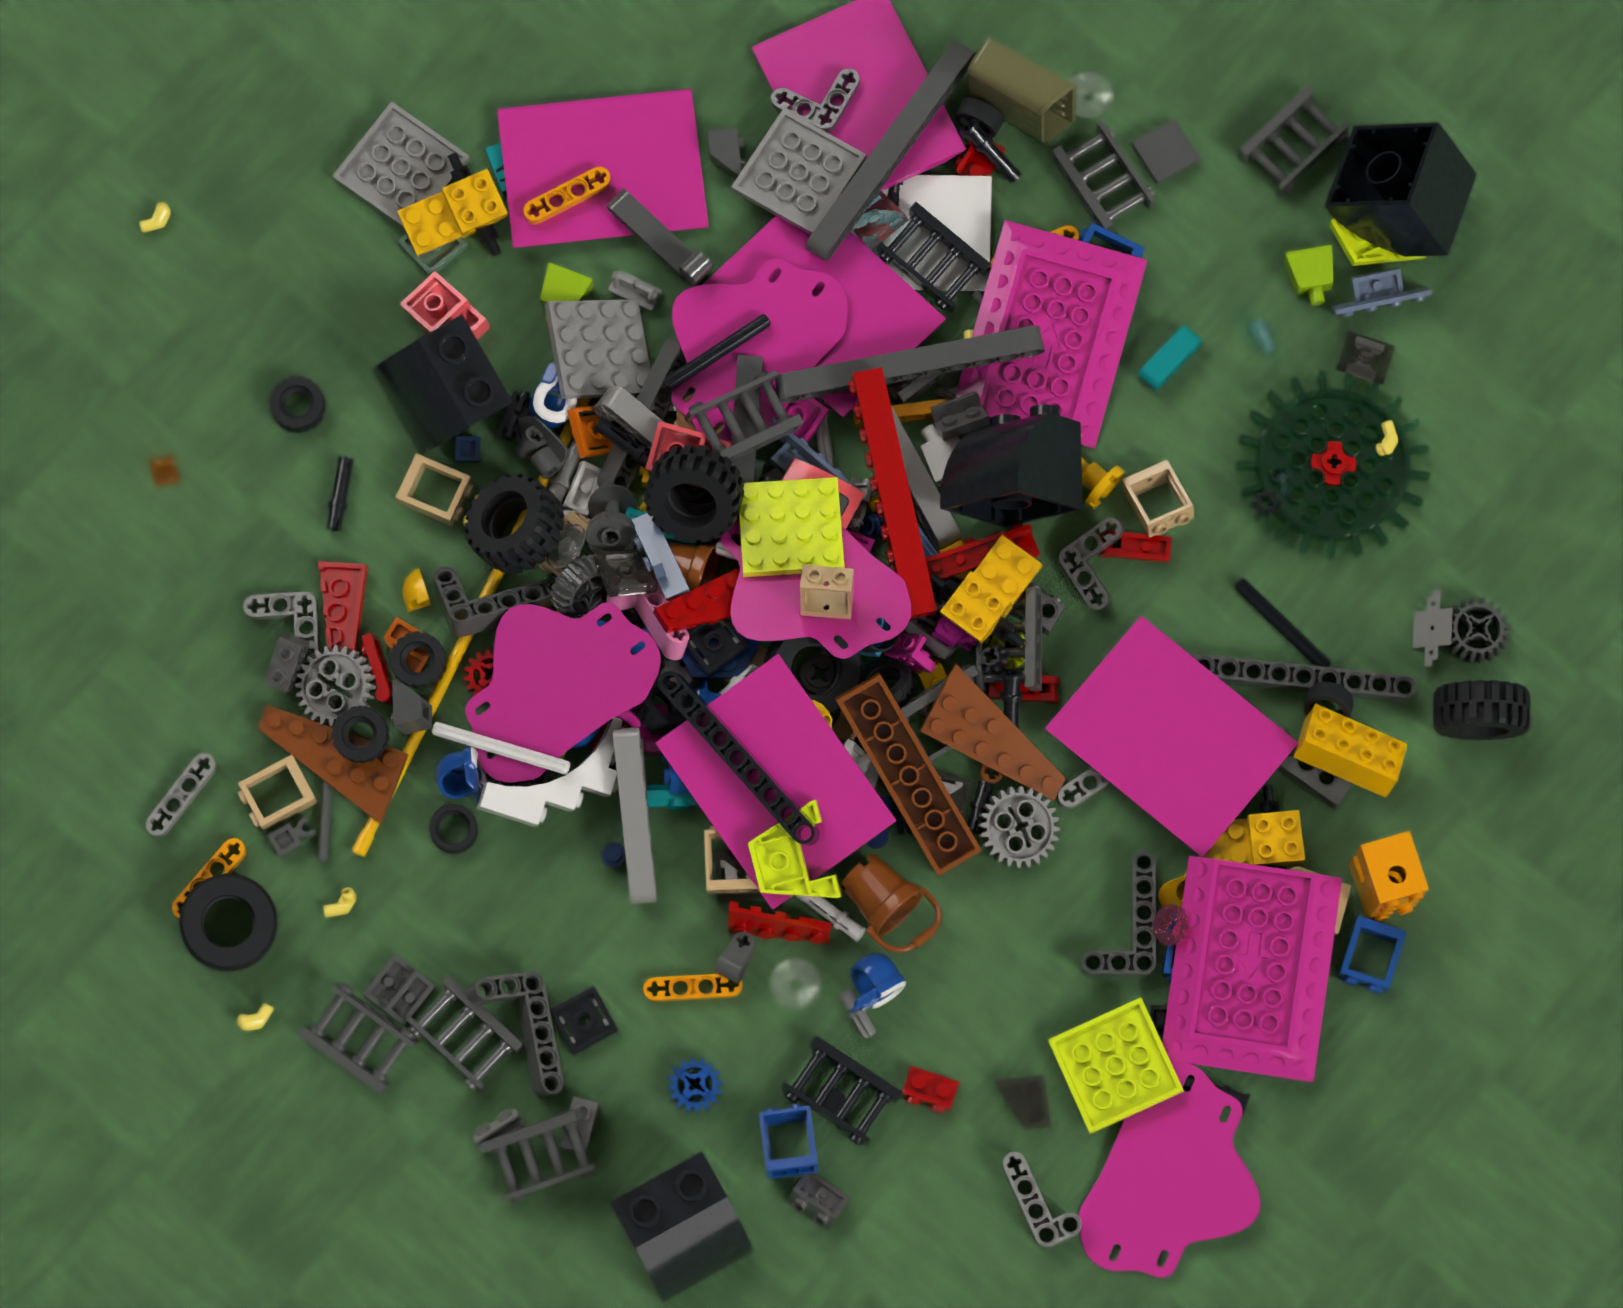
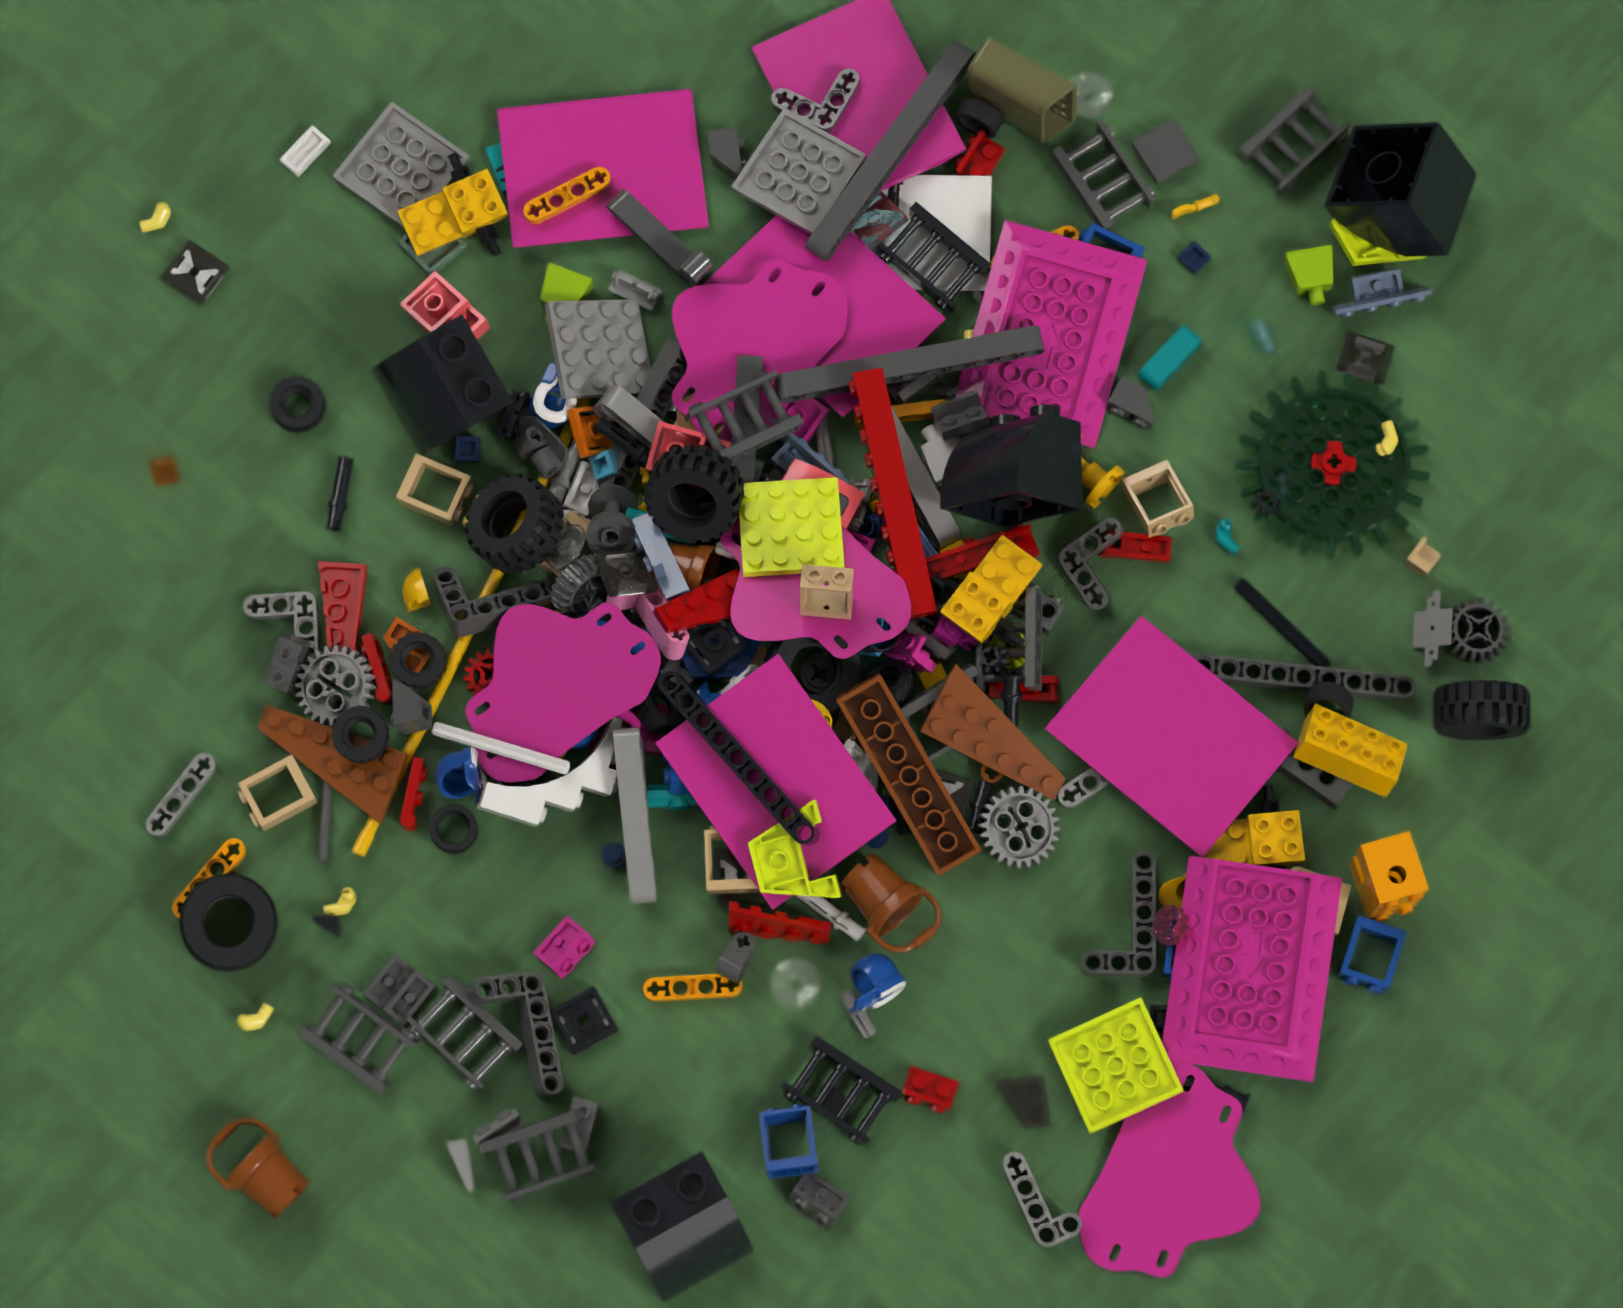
(193, 286): none -> clear smoke piece
(264, 1174): none -> dark orange piece
(288, 839): dark grey plate -> none
(305, 151): none -> white tile
(330, 924): none -> black slope
(413, 794): none -> red plate
(461, 1157): none -> light grey slope
(564, 947): none -> dark pink bracket
(604, 464): none -> medium azure slope
(702, 1076): blue gear -> none
(717, 352): black axle -> none
(984, 143): black pin -> none
(1131, 402): none -> dark grey slope
(1193, 258): none -> dark blue tile
(1196, 206): none -> yellow piece
(1223, 536): none -> teal arm
(1422, 558): none -> tan panel

